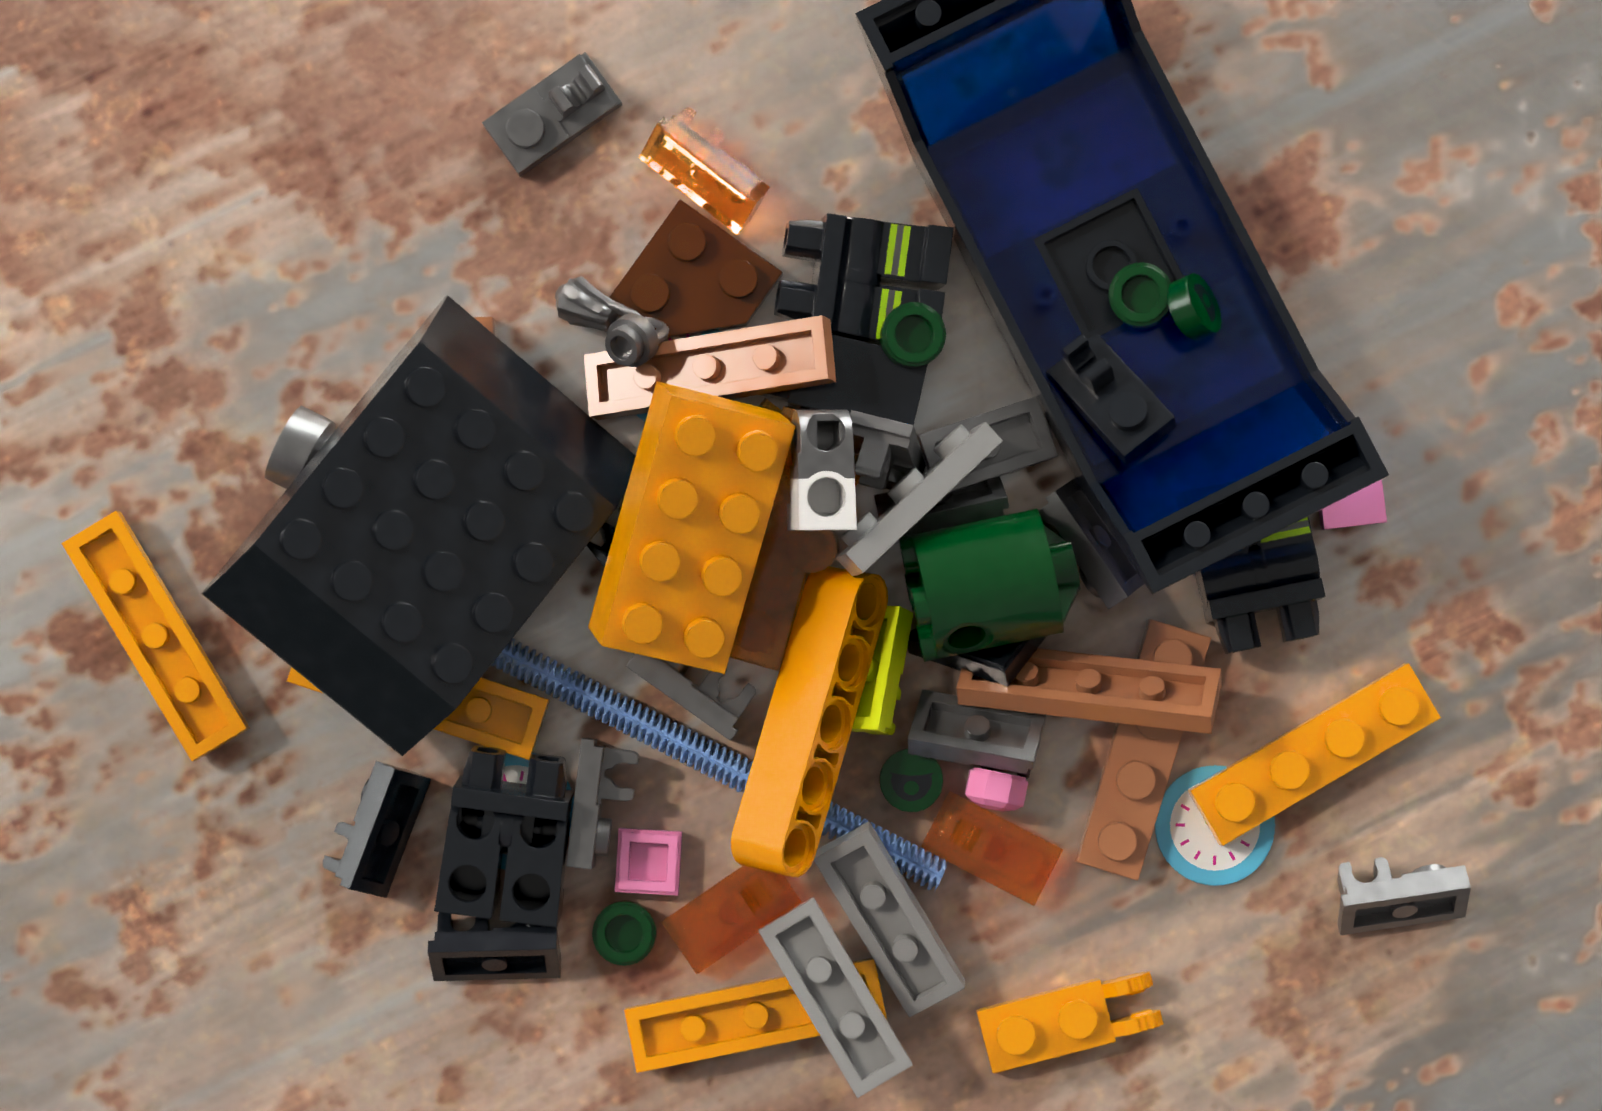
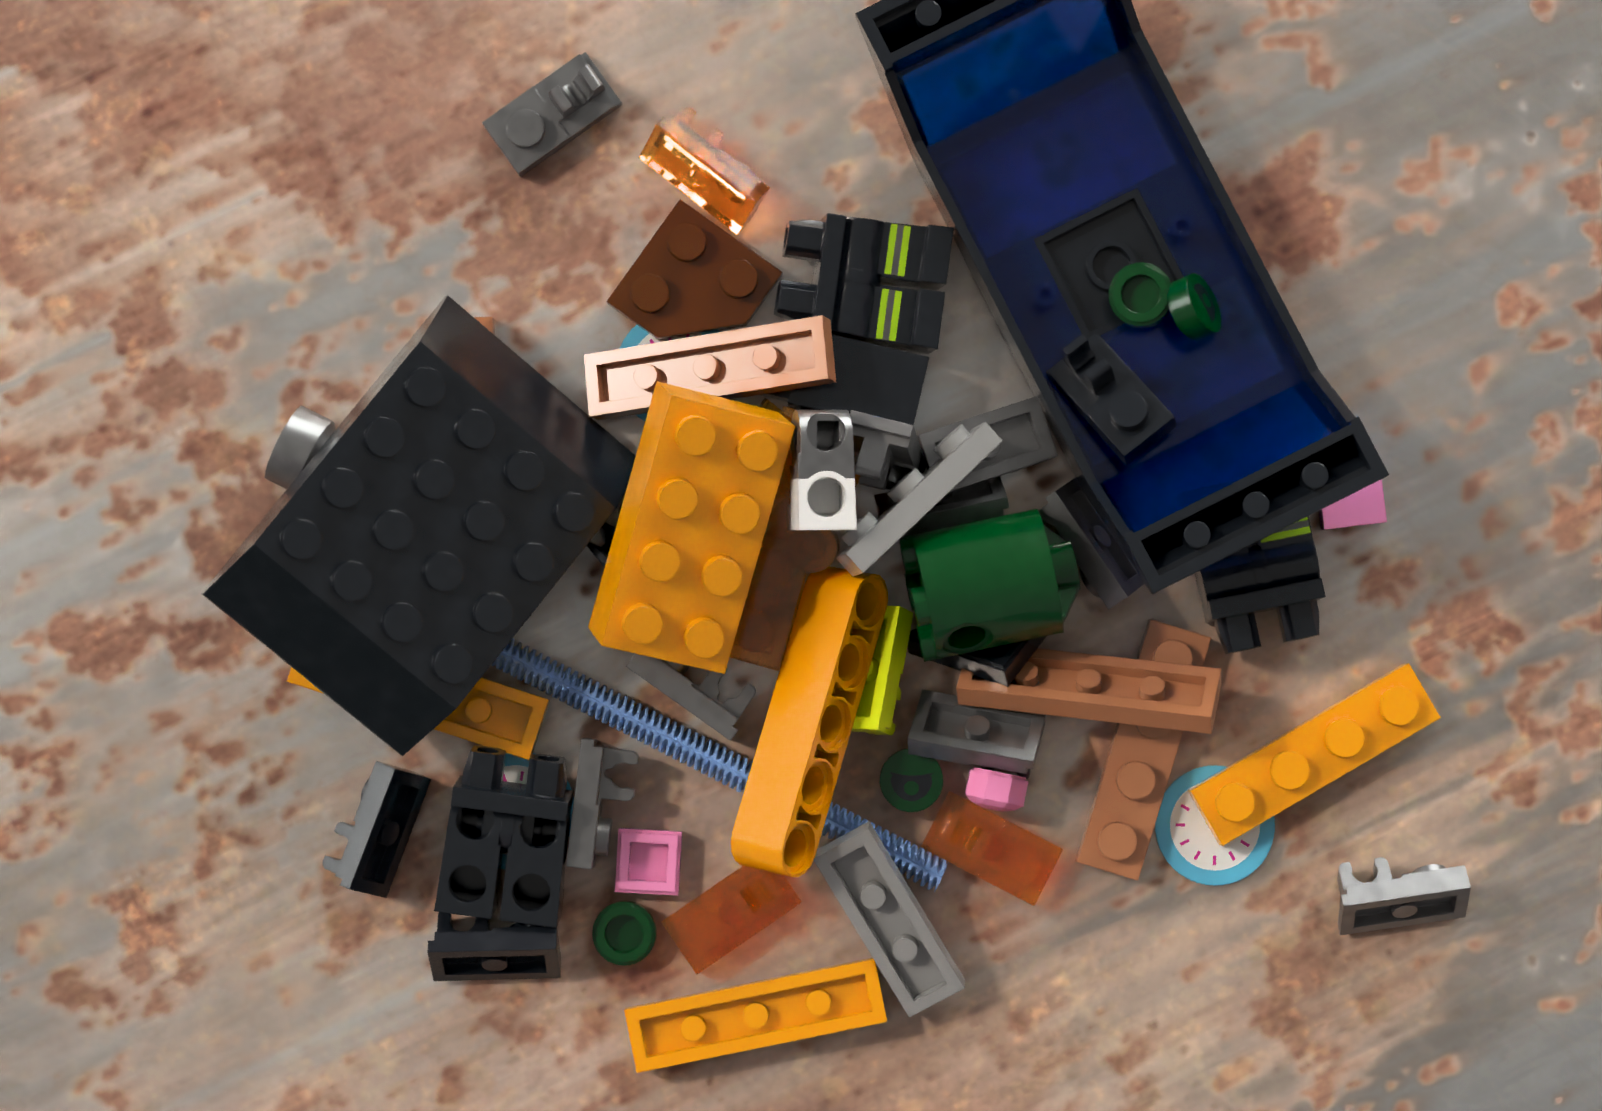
(155, 635): light orange plate -> none
(628, 340): flat silver piece -> none
(835, 997): light grey plate -> none
(912, 335): dark green tile -> none
(1061, 1021): light orange hinge -> none

